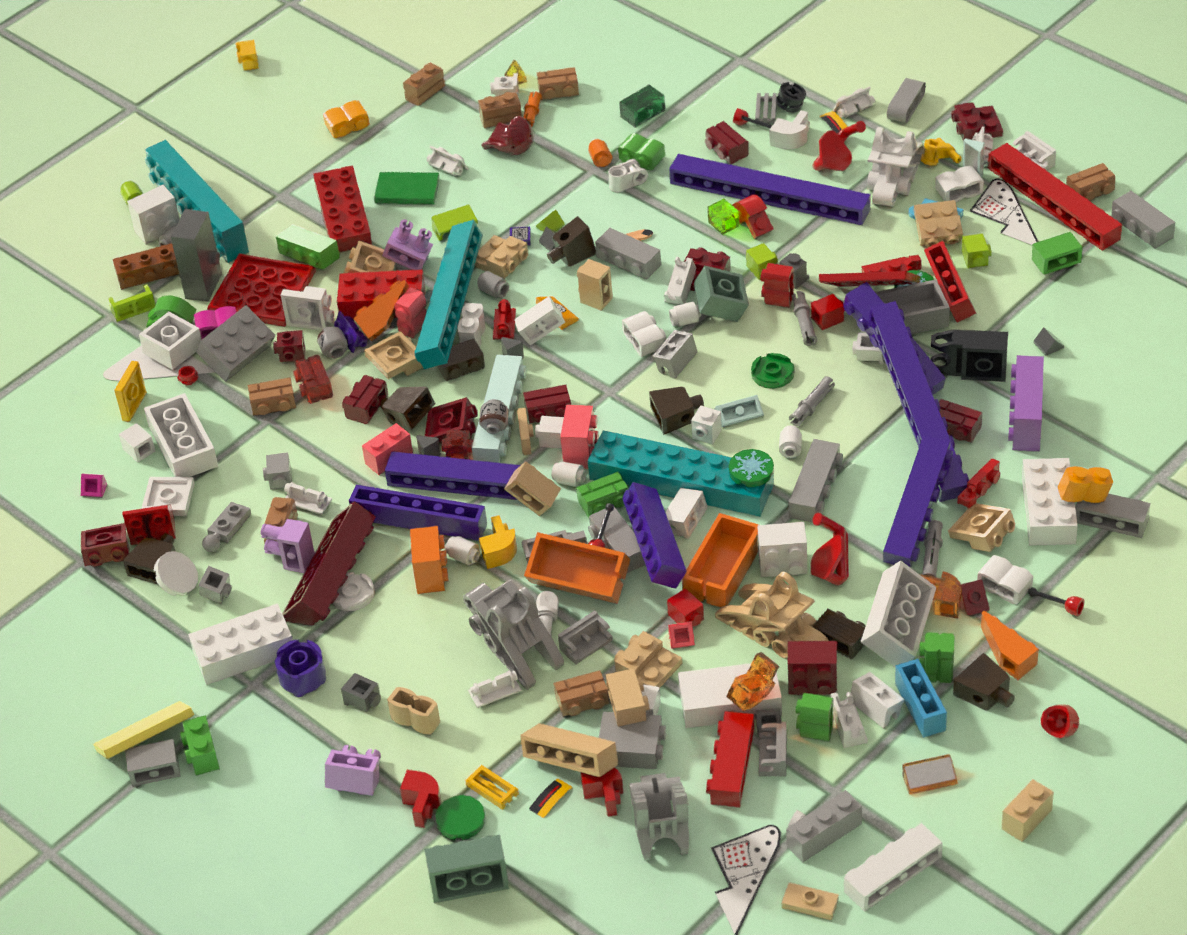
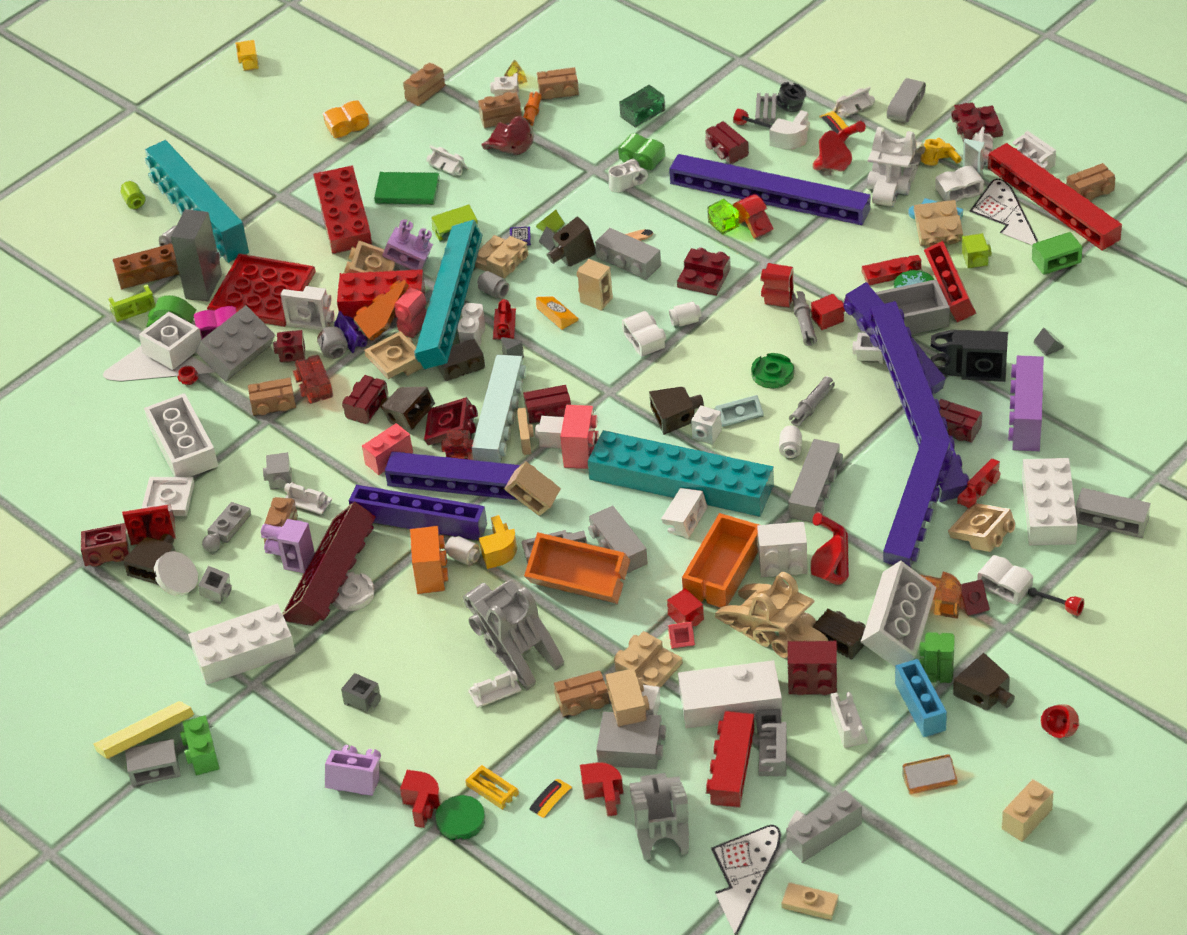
(93, 485): dark pink slope -> none
(130, 391): yellow tile -> none
(137, 442): white brick -> none
(153, 213): white brick -> none
(300, 667): dark purple brick -> none
(307, 247): bright green brick -> none
(413, 710): tan brick -> none
(428, 445): dark grey slope -> none
(466, 868): sand green brick -> none
(493, 416): light grey head -> none
(539, 321): white hinge -> none
(547, 606): white arm -> none
(569, 474): white brick -> none
(569, 749): tan brick -> none
(584, 637): light grey hinge -> none
(598, 542): black hinge -> none
(599, 153): orange brick -> none
(600, 492): bright green brick -> none
(654, 535): dark purple brick -> none
(675, 353): light grey hinge -> none
(680, 282): white hinge -> none
(721, 293): sand green brick -> none
(751, 467): green tile -> none
(755, 685): clear orange brick -> none
(758, 258): lime brick -> none
(799, 267): dark grey brick -> none
(815, 716): bright green brick -> none
(871, 278): red tile -> none
(876, 699): white hinge -> none
(892, 867): white brick -> none
(934, 532): light grey pin -> none
(1011, 650): orange slope -> none
(1085, 484): light orange brick -> none
(1143, 219): light grey brick -> none

